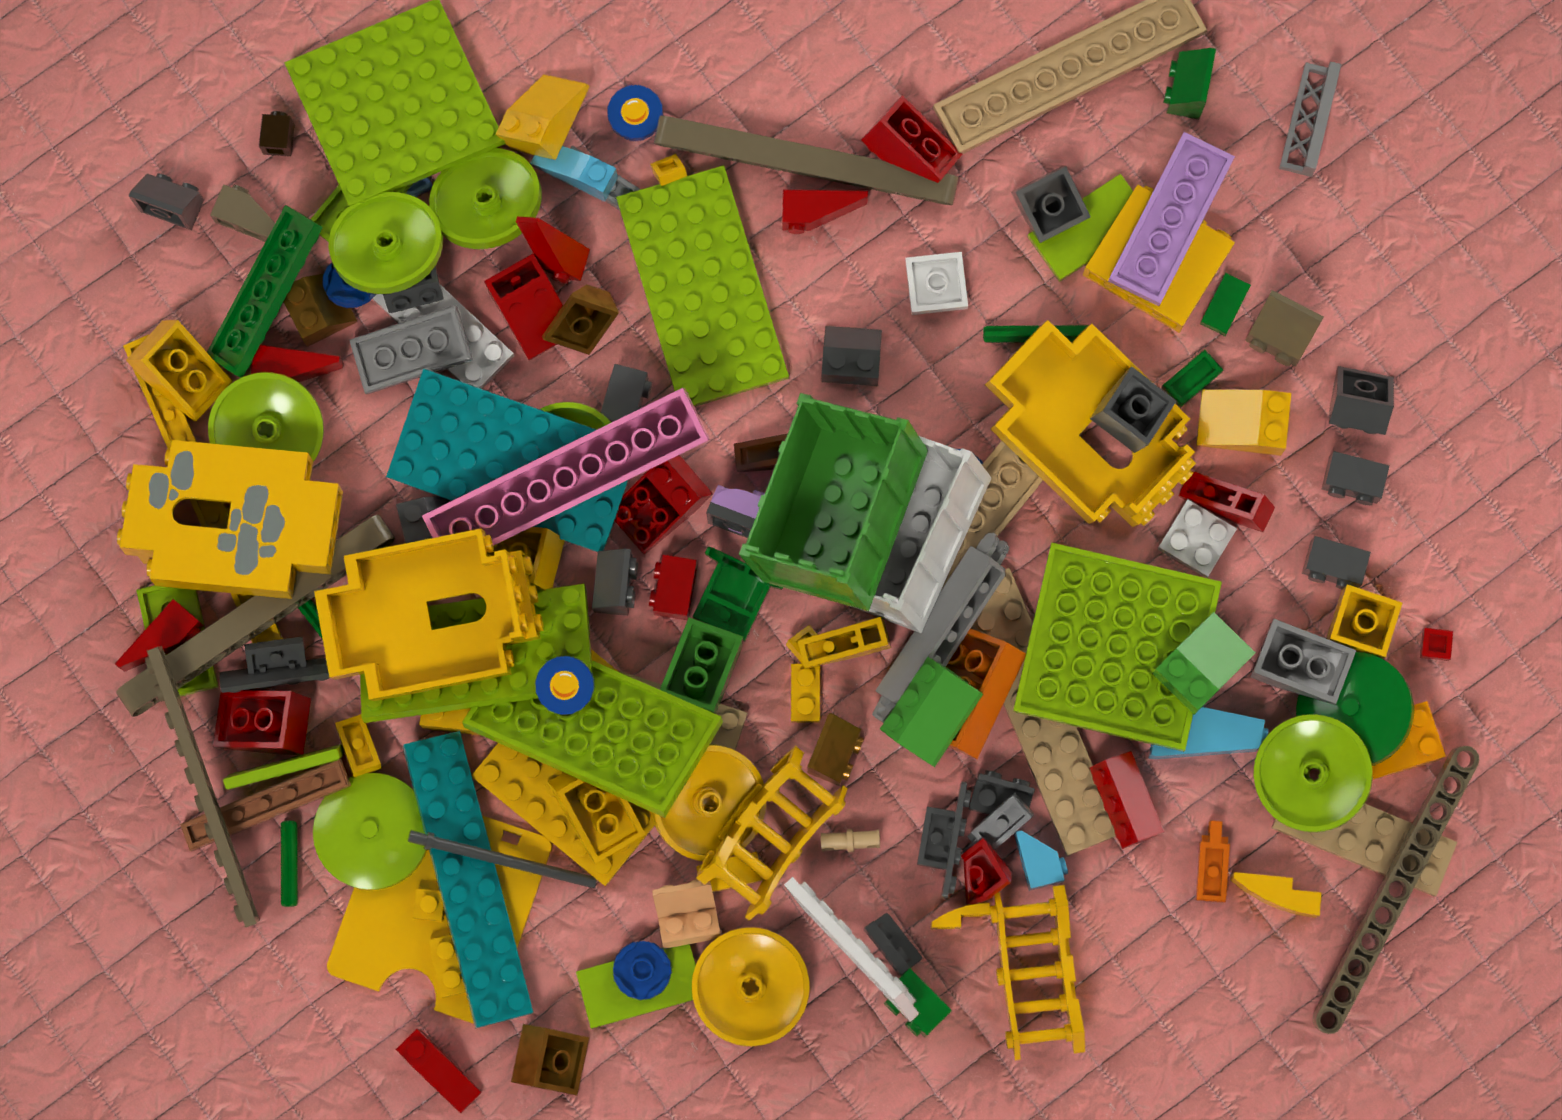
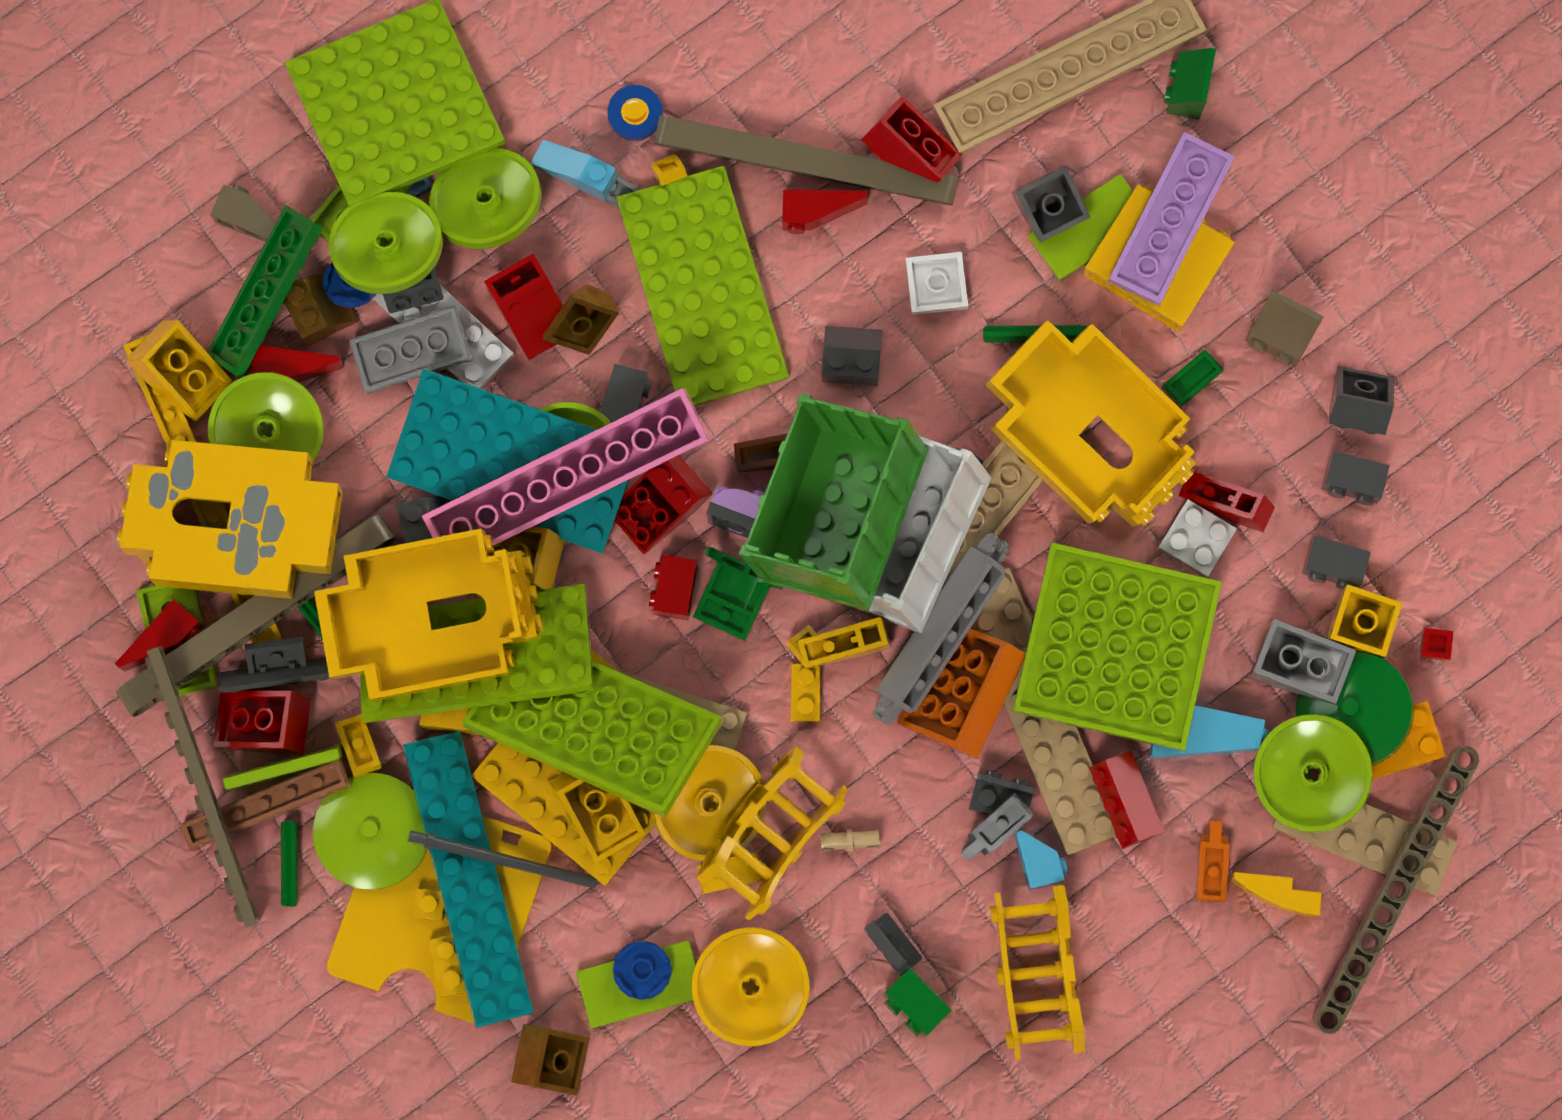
(167, 200): dark grey slope -> none
(276, 134): dark brown brick -> none
(438, 1070): red slope -> none
(542, 116): yellow slope -> none
(554, 249): red slope -> none
(564, 685): blue tile -> none
(613, 582): dark grey slope -> none
(686, 913): light nougat bracket -> none
(702, 664): bright green brick -> none
(834, 750): pearl gold slope -> none
(853, 947): white plate -> none
(931, 711): bright green slope -> none
(940, 839): dark grey bracket -> none
(952, 919): yellow slope -> none
(984, 873): red slope -> none
(1133, 410): dark grey slope -> none
(1203, 663): bright green slope -> none
(1225, 304): green tile -> none
(1244, 420): yellow slope -> none
(1320, 121): light grey fence -> none

